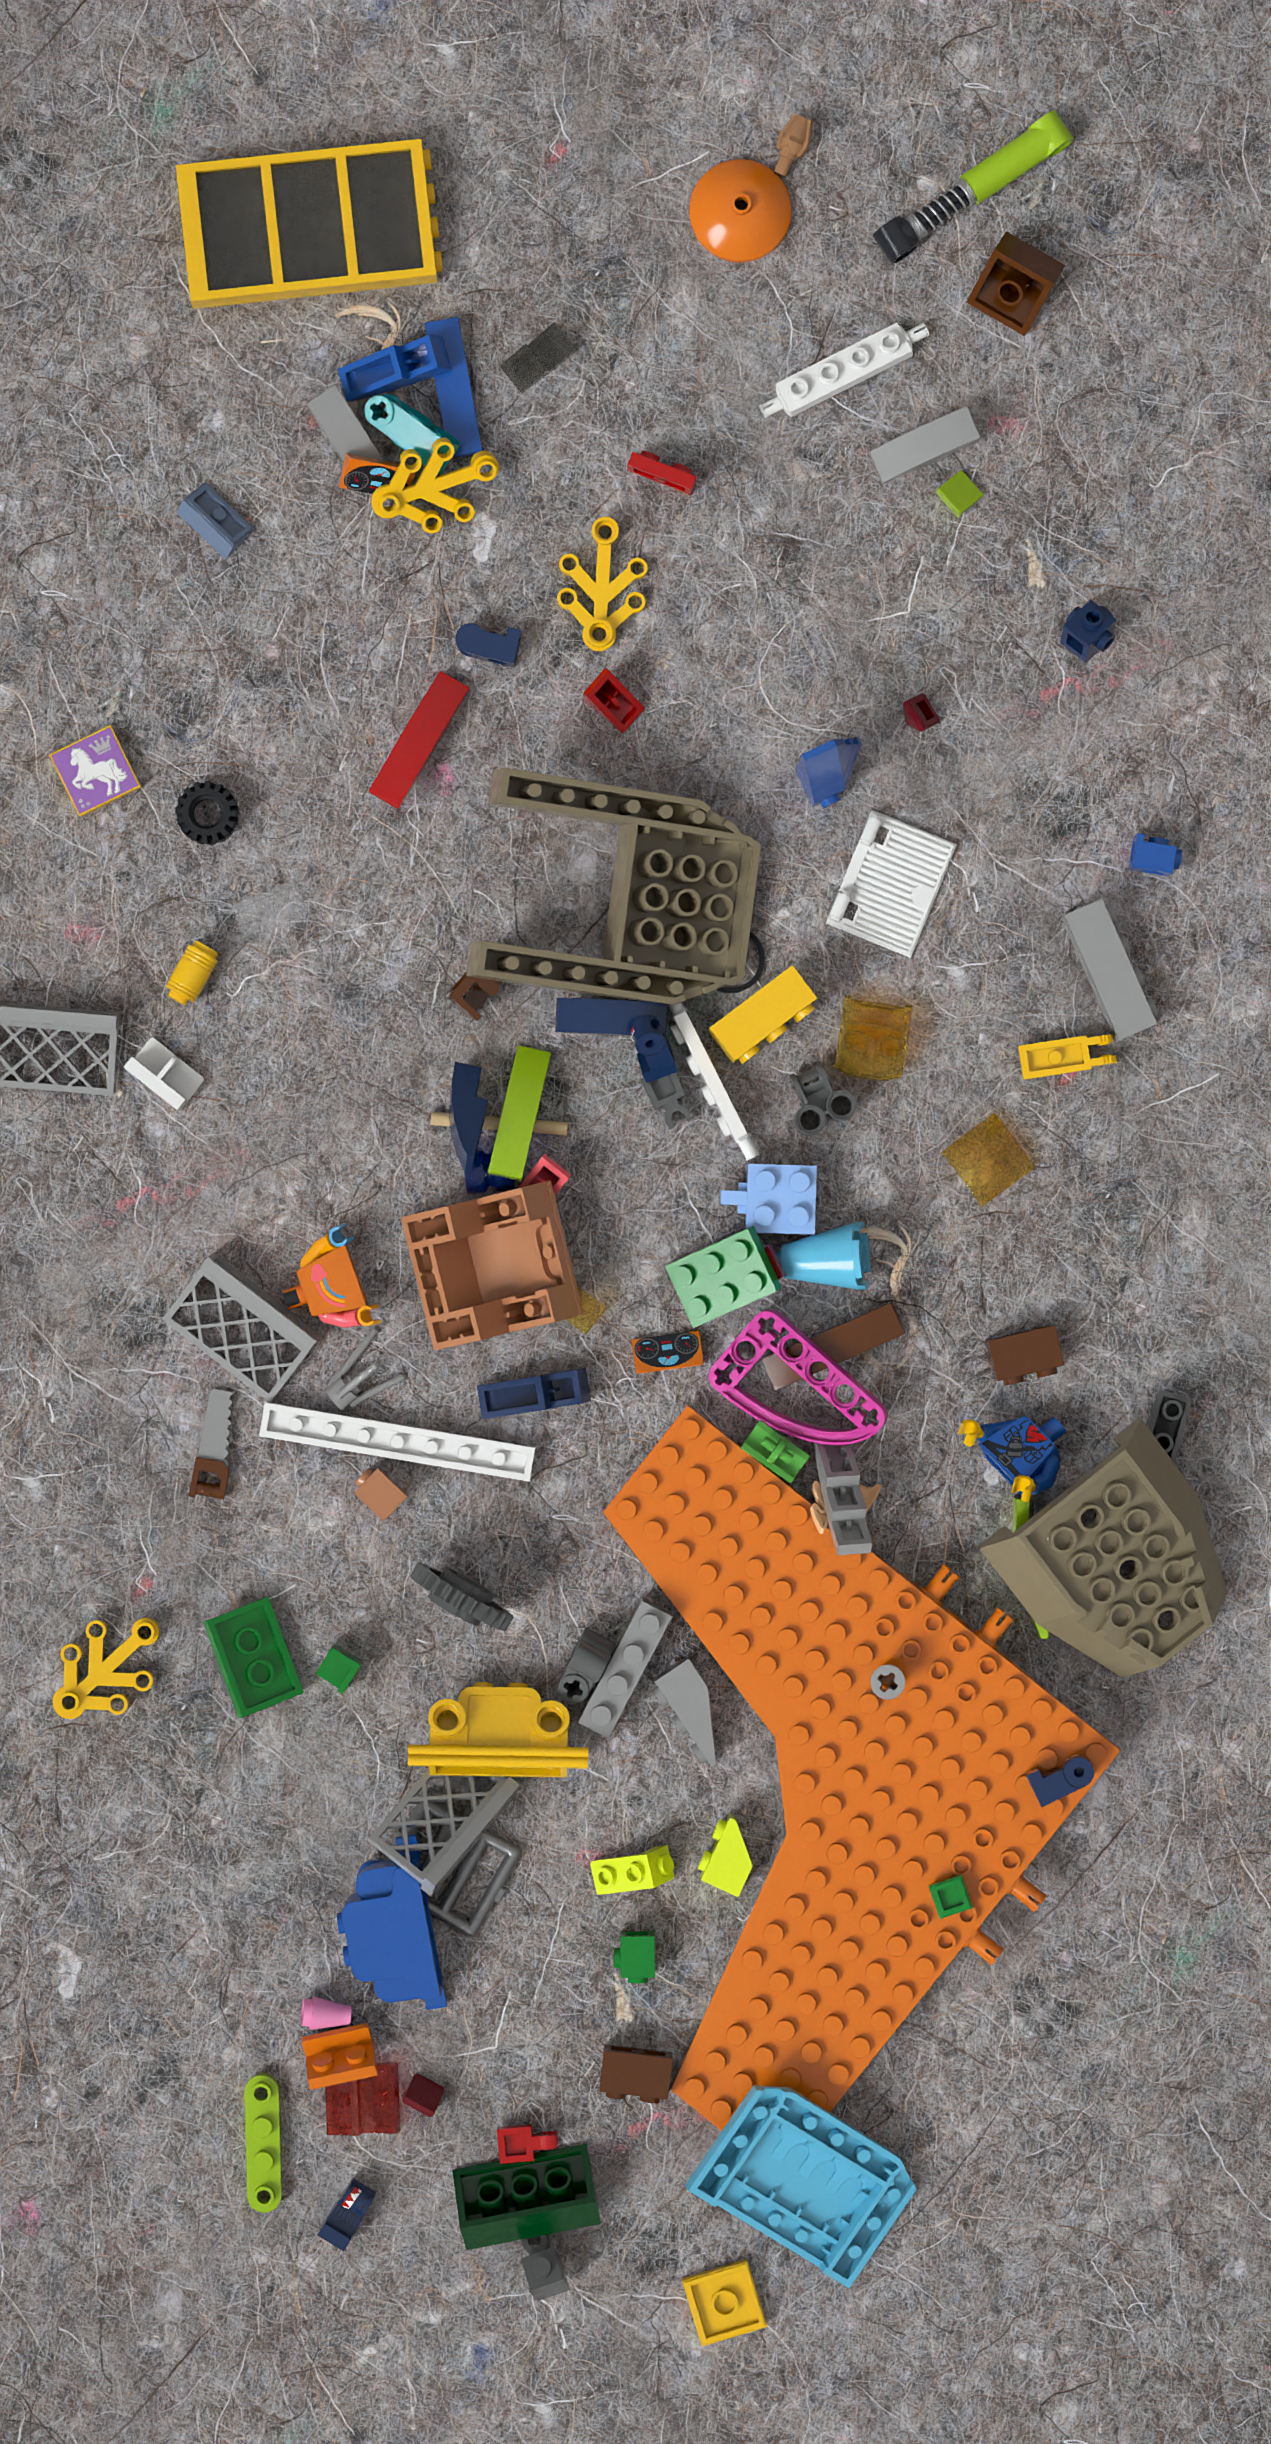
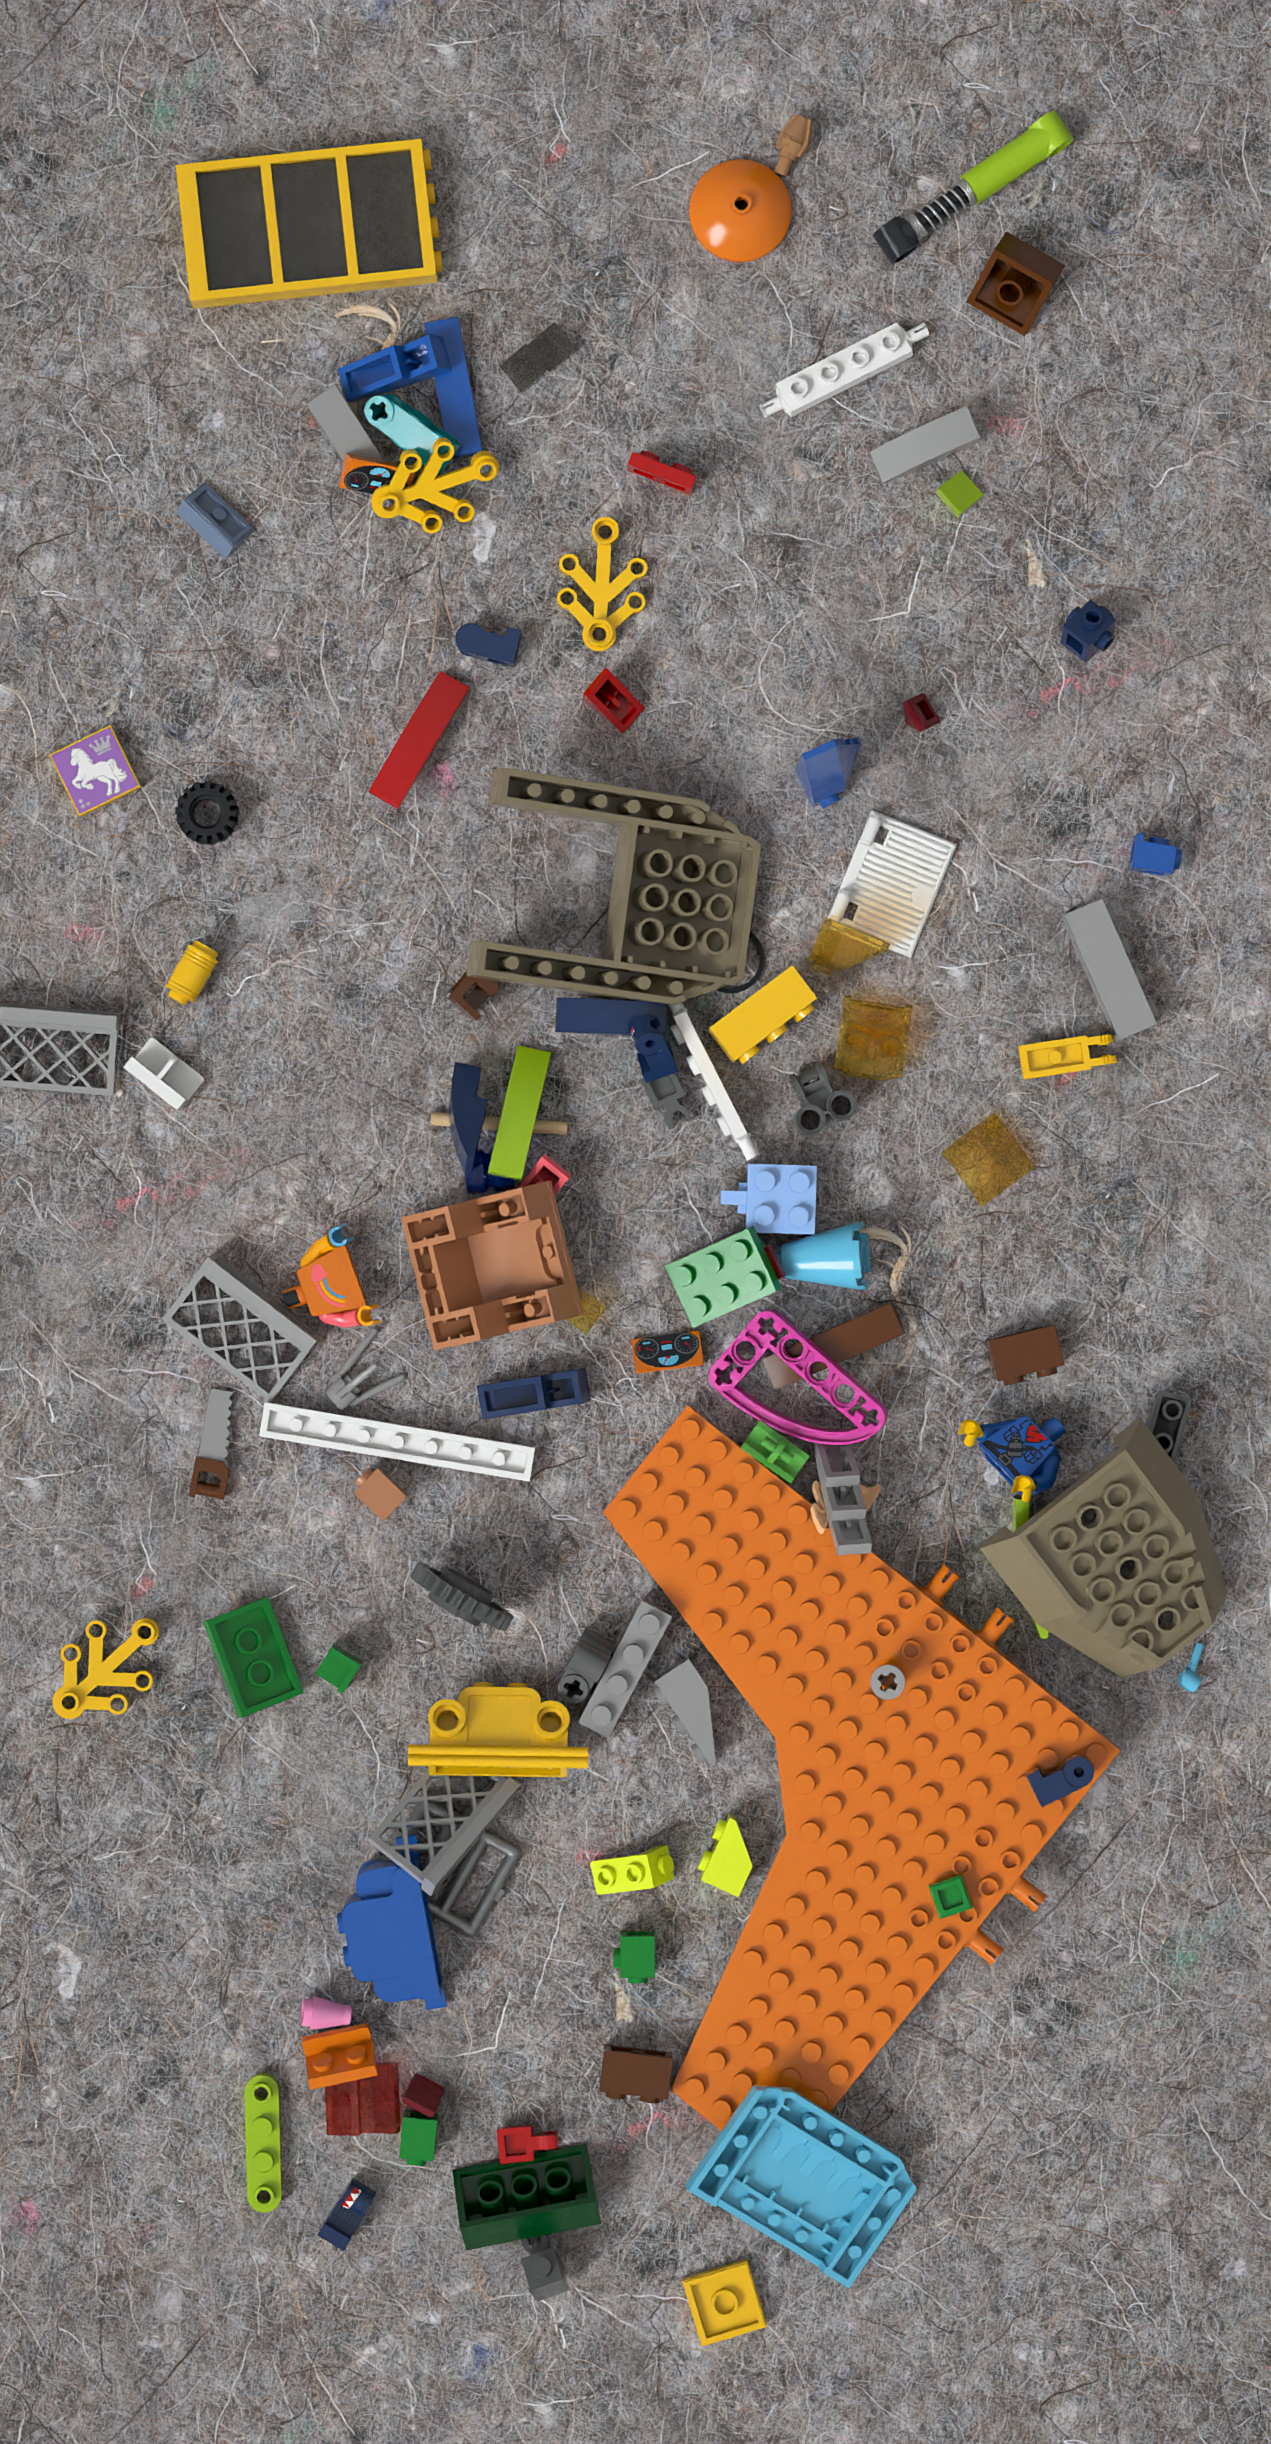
(418, 2138): none -> green brick
(843, 948): none -> clear yellow slope
(1188, 1679): none -> medium azure hand

